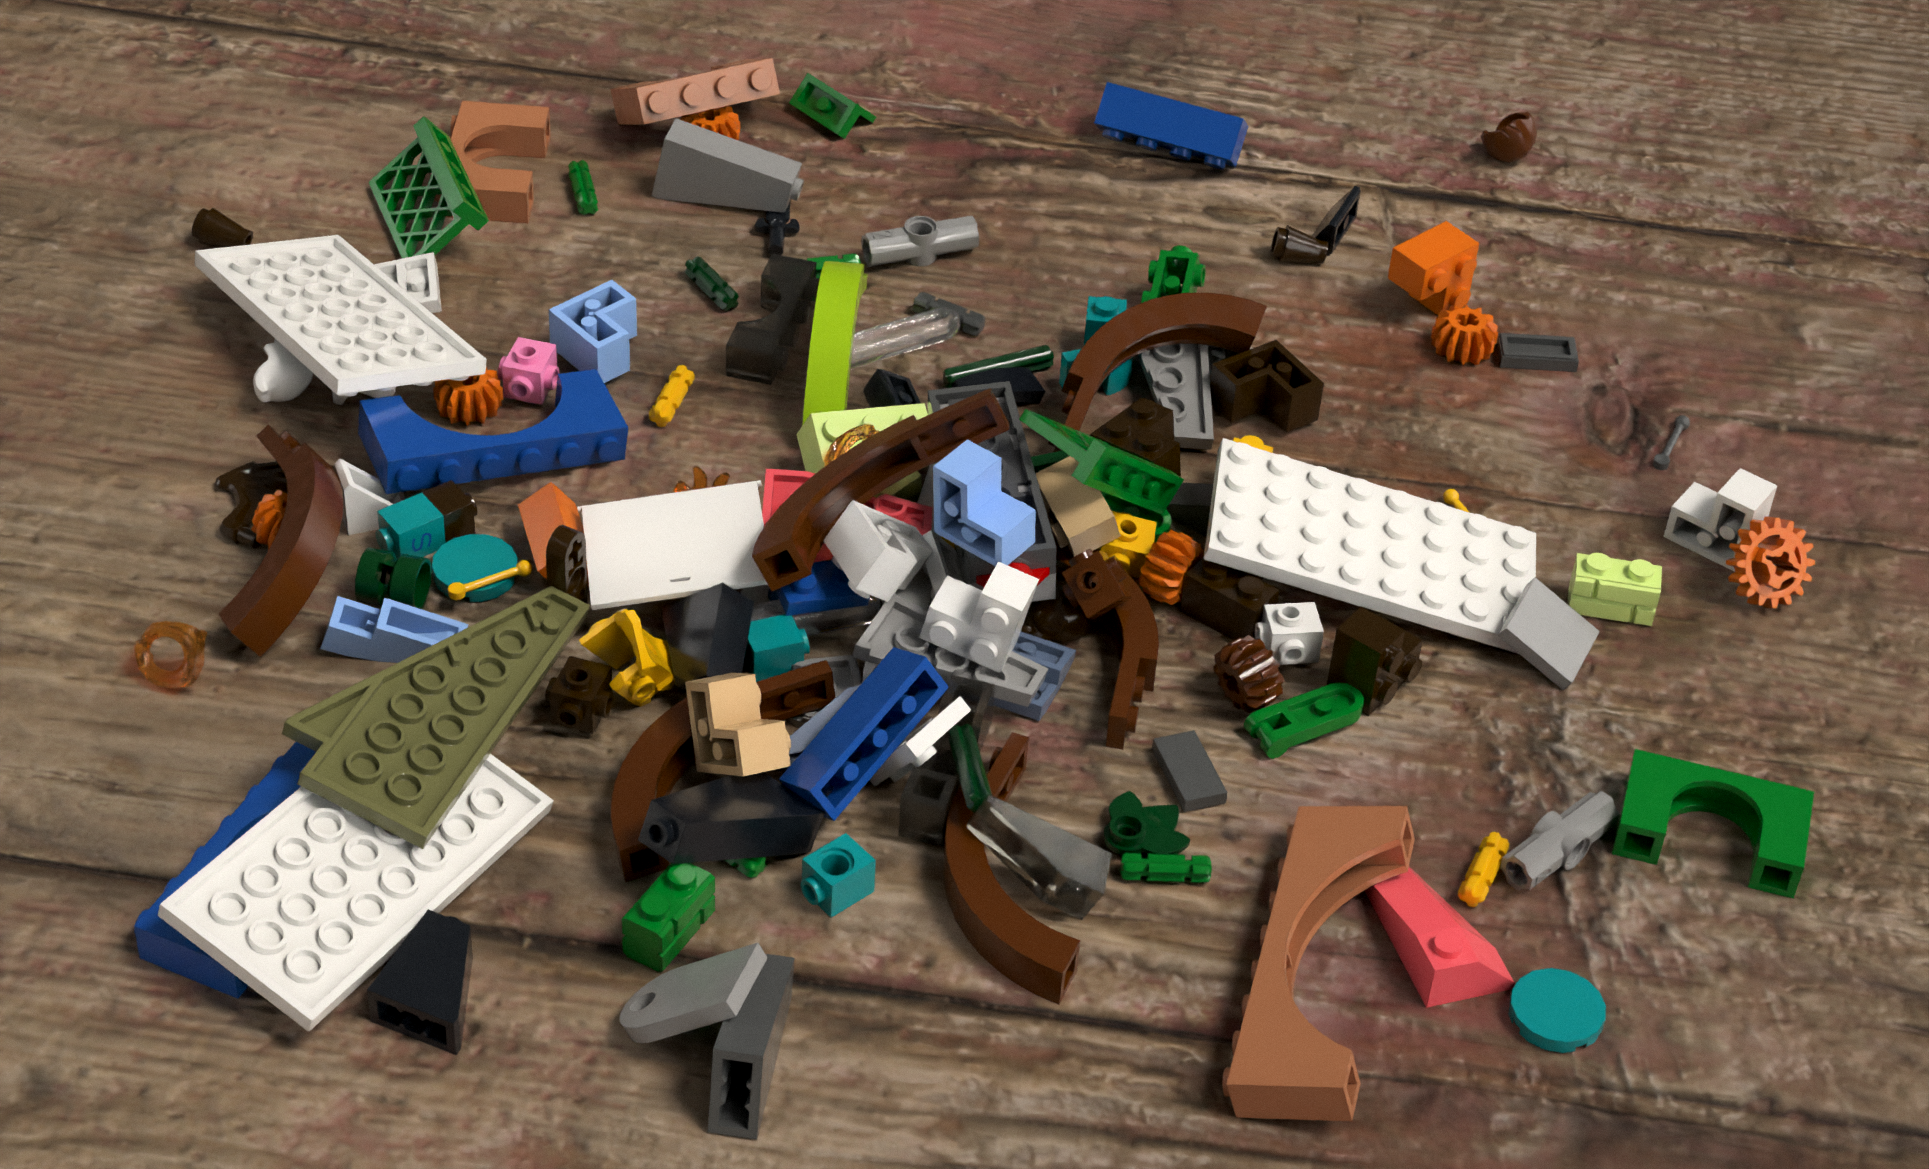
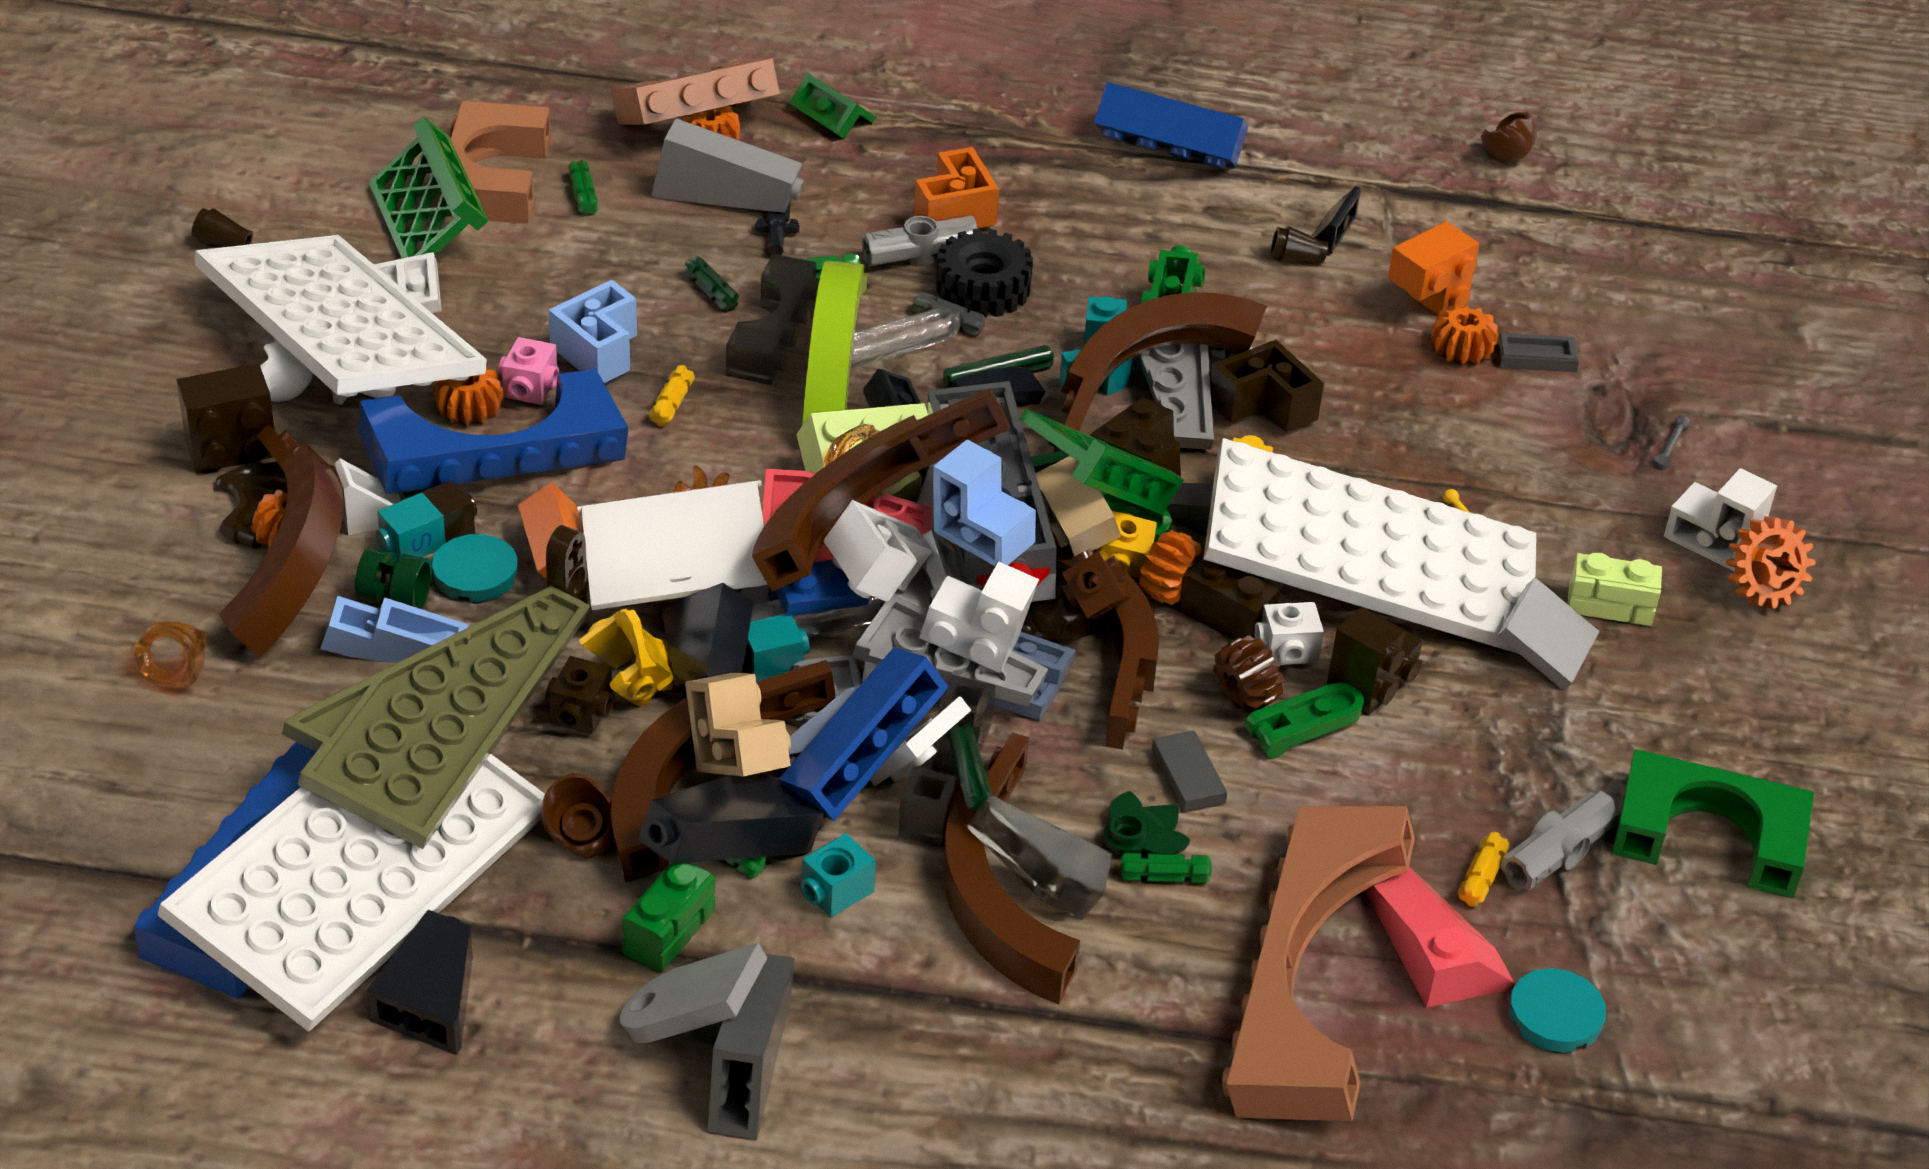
(224, 416): none -> dark brown brick
(458, 590): yellow hinge -> none
(578, 815): none -> reddish brown hair
(958, 190): none -> orange brick
(984, 272): none -> black tyre

